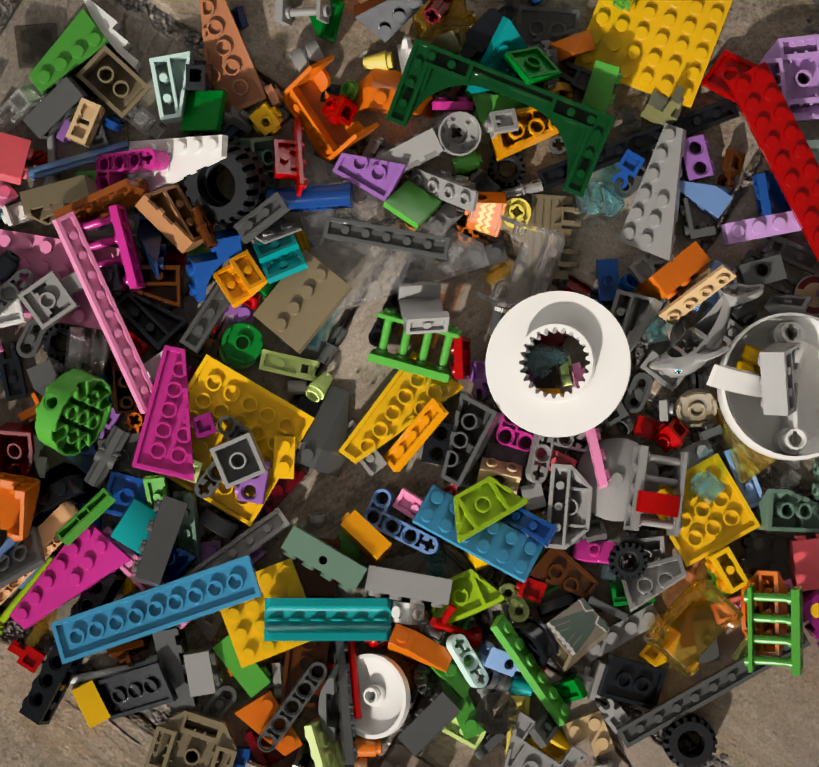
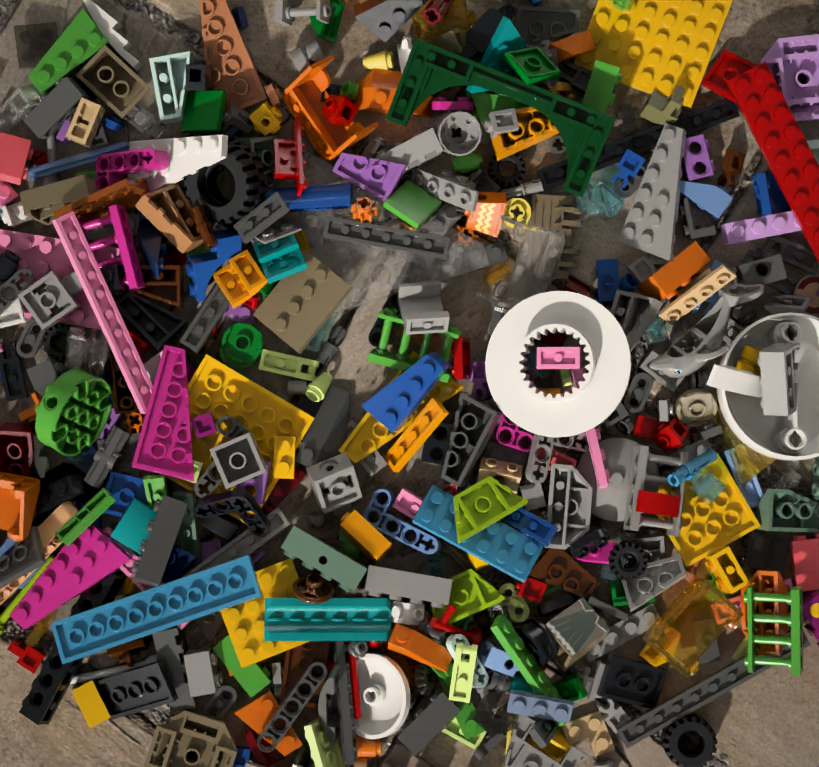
(208, 507): none -> black beam
(313, 586): none -> reddish brown piece
(335, 488): none -> light grey brick
(354, 650): none -> light grey plate
(364, 209): none -> orange gear
(403, 395): none -> blue wedge
(463, 673): none -> yellowish green plate
(540, 706): none -> sand blue plate
(558, 357): none -> bright pink plate
(589, 542): none -> black plate
(687, 470): none -> dark azure pin

